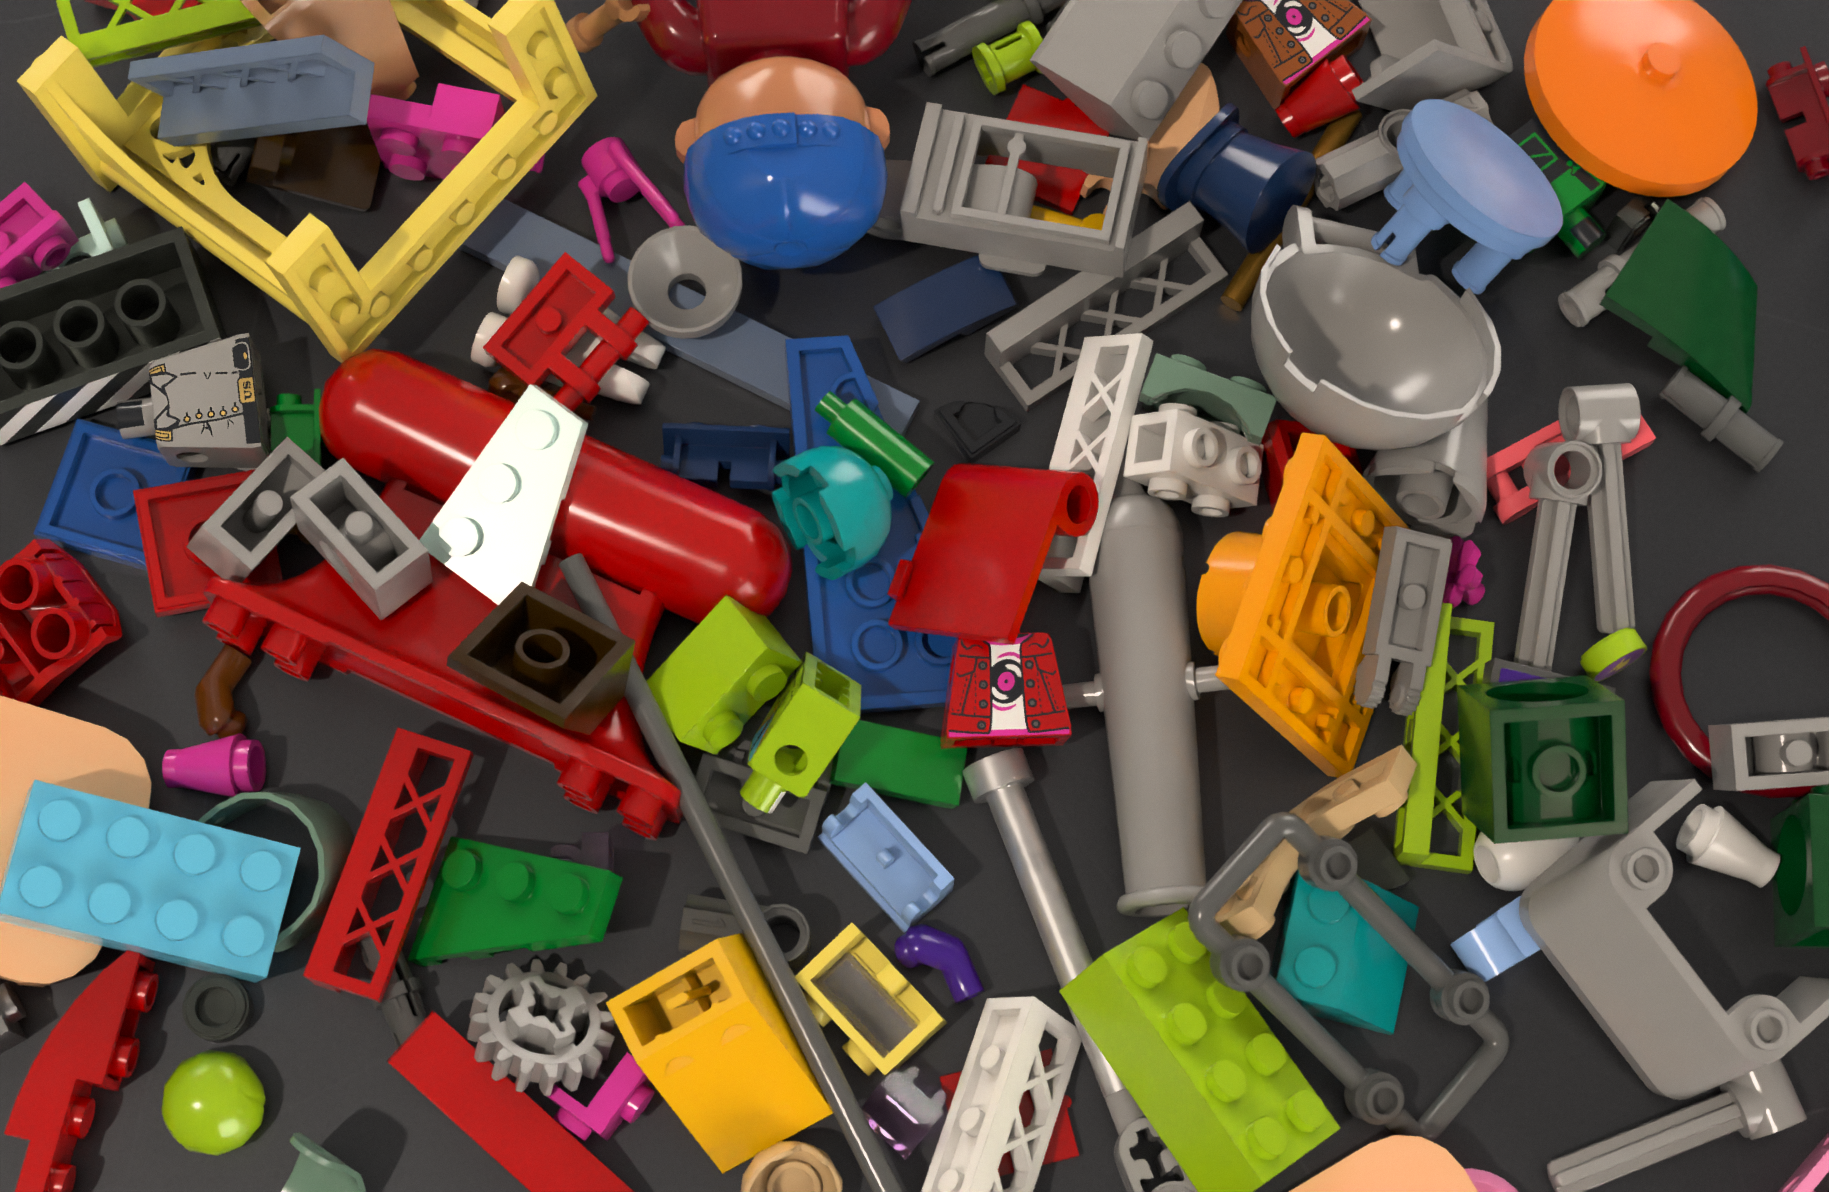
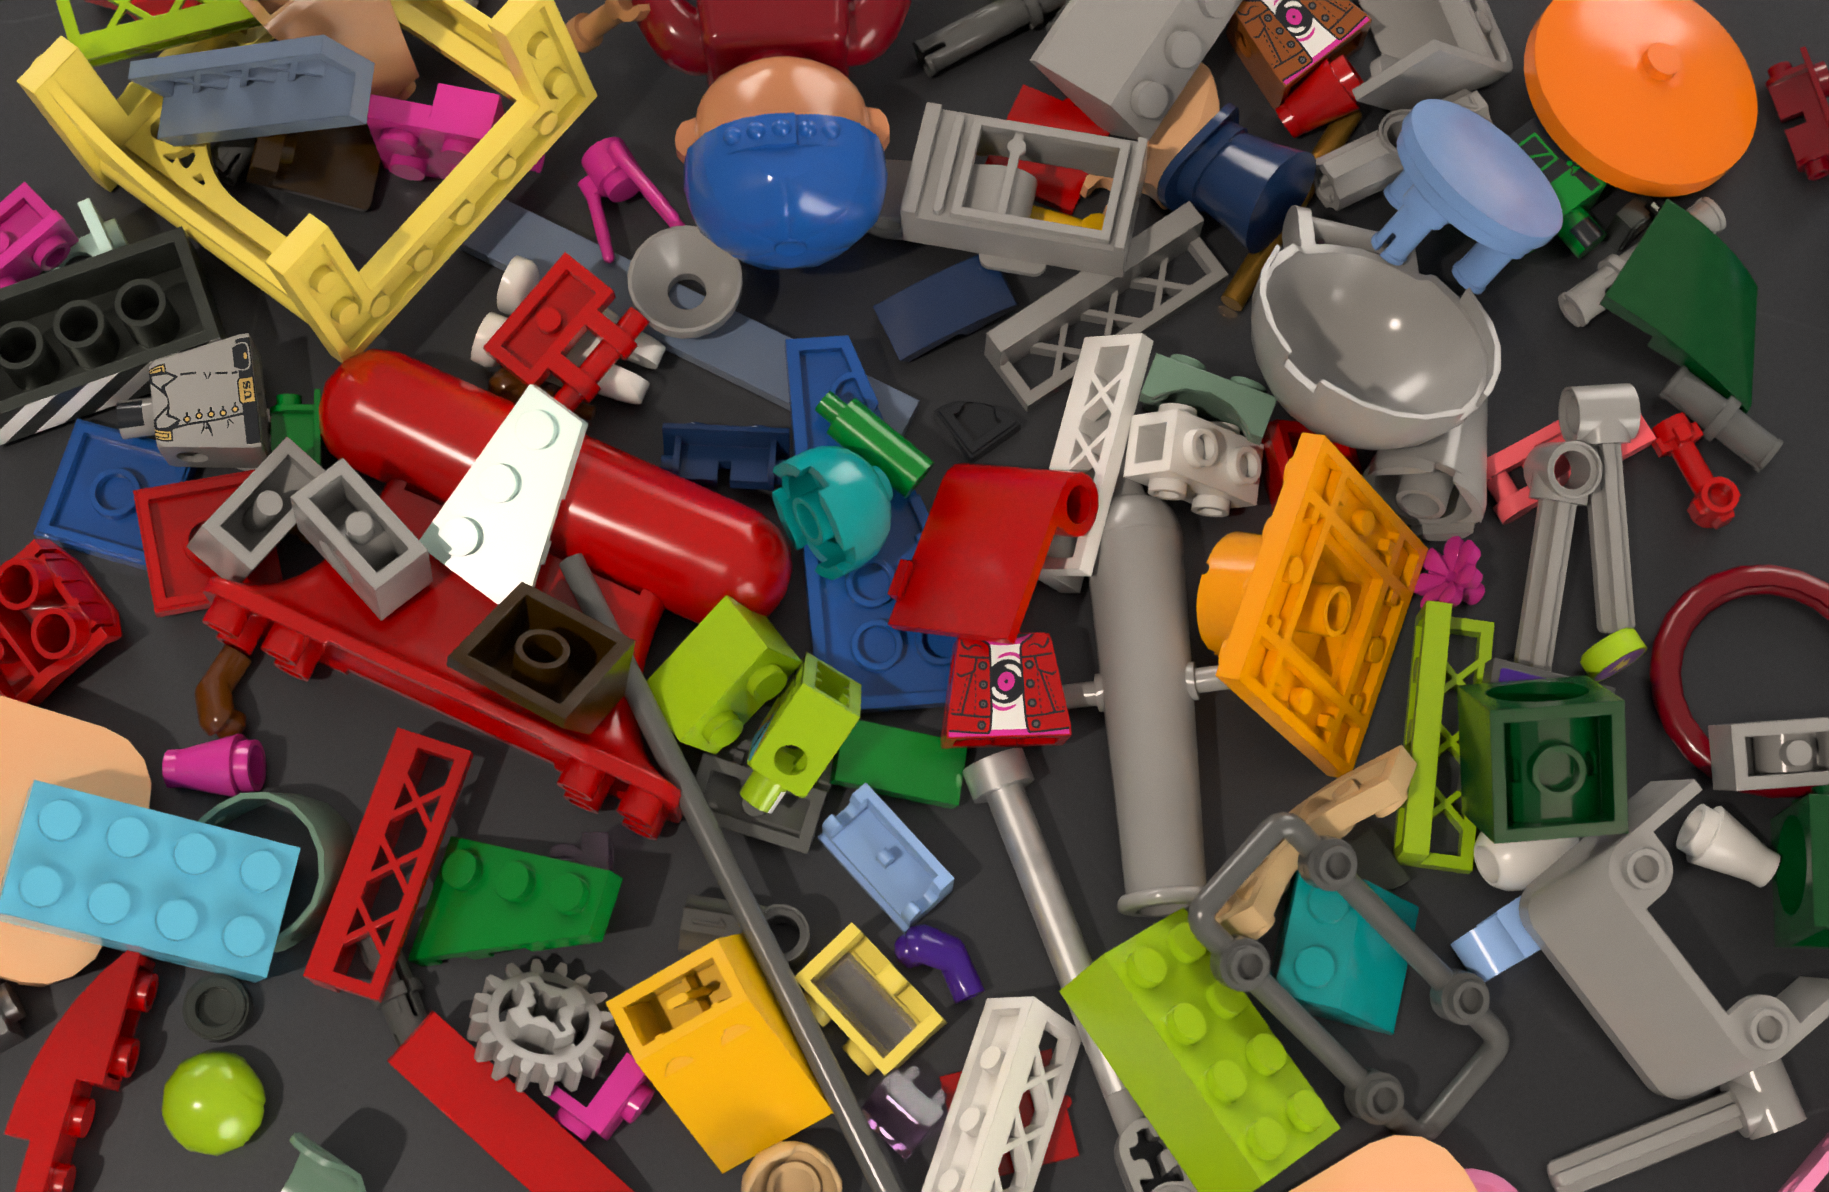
(1007, 57): lime bush -> none
(1403, 618): light grey hinge -> none
(1713, 495): none -> red bar

